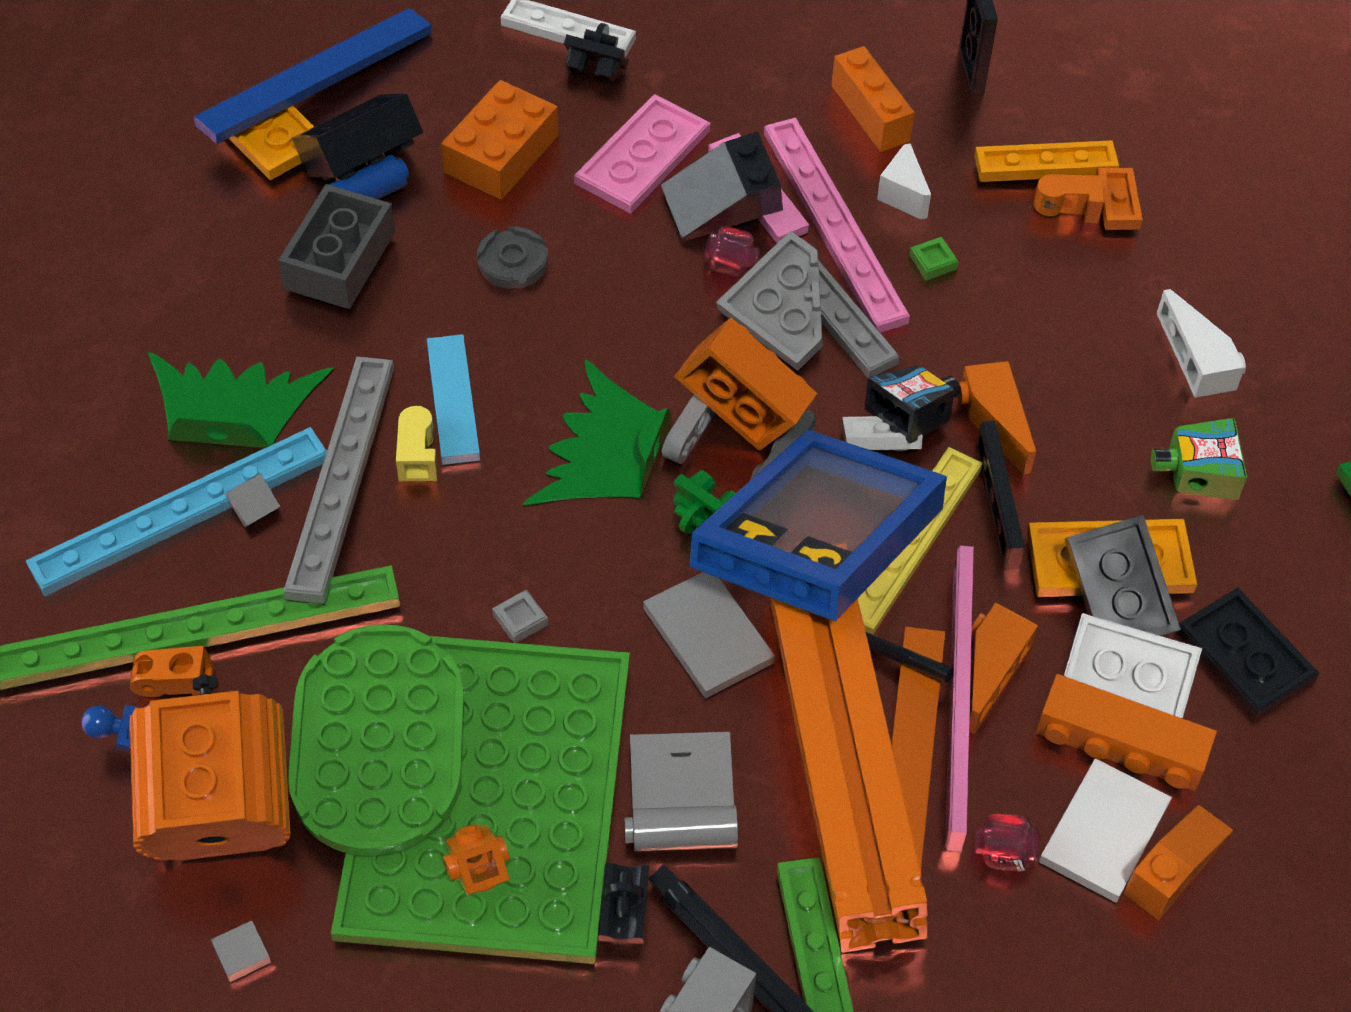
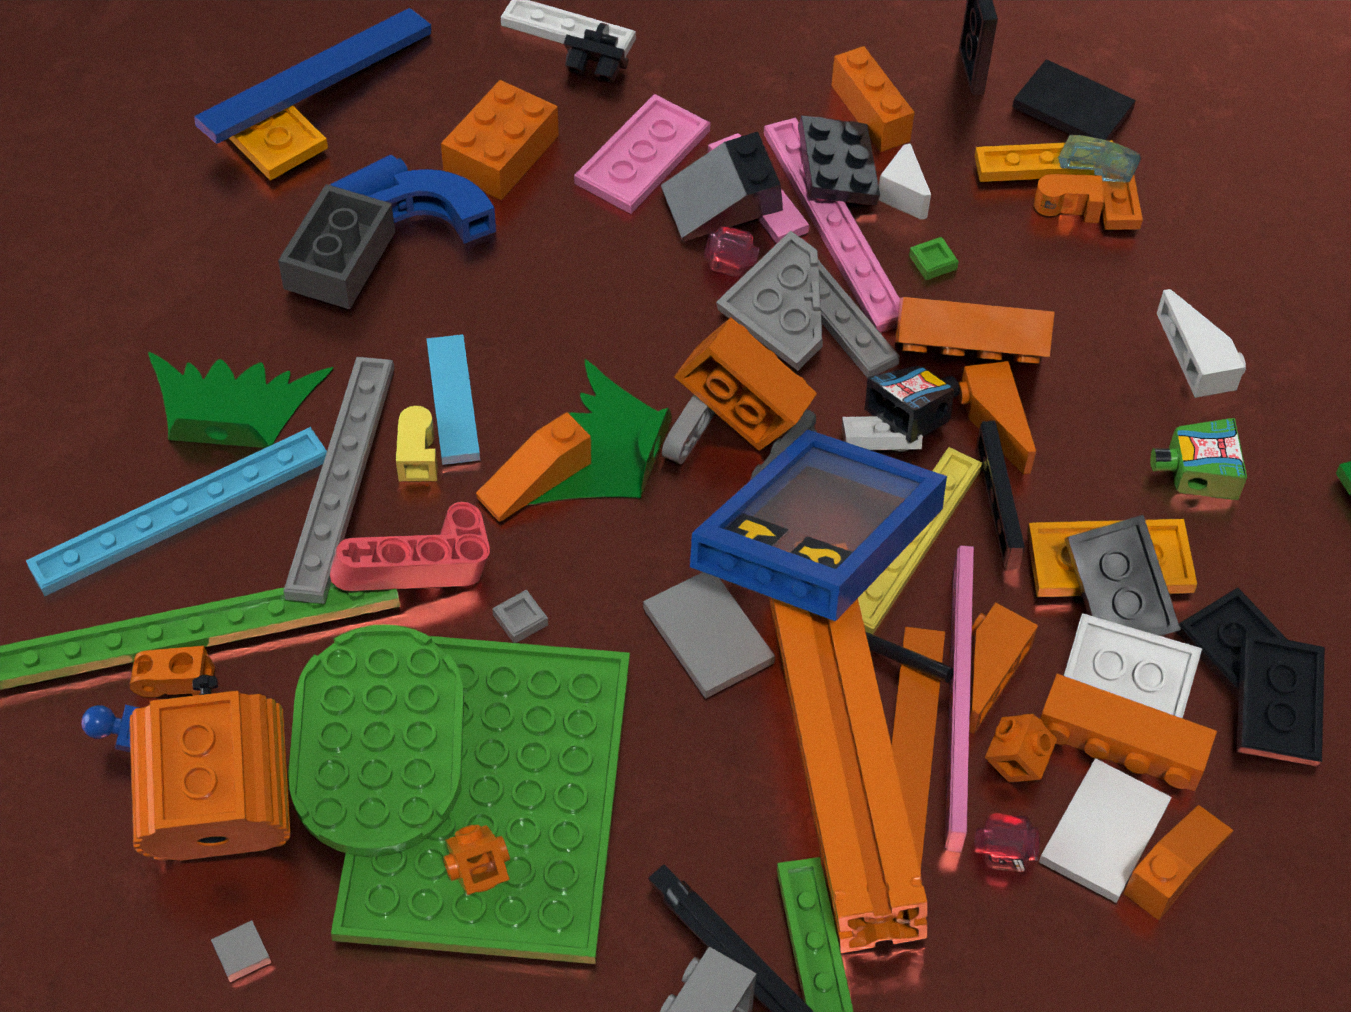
(252, 500): light grey tile -> none
(358, 136): black brick -> none
(417, 560): none -> coral beam
(442, 196): none -> blue arch
(512, 257): dark grey tile -> none
(537, 467): none -> orange slope
(624, 904): black hips -> none
(682, 792): light grey door -> none
(696, 500): green hips -> none
(838, 160): none -> black plate
(974, 327): none -> orange brick
(1021, 748): none -> orange brick
(1073, 102): none -> black tile
(1104, 157): none -> clear light blue slope
(1281, 699): none -> black tile

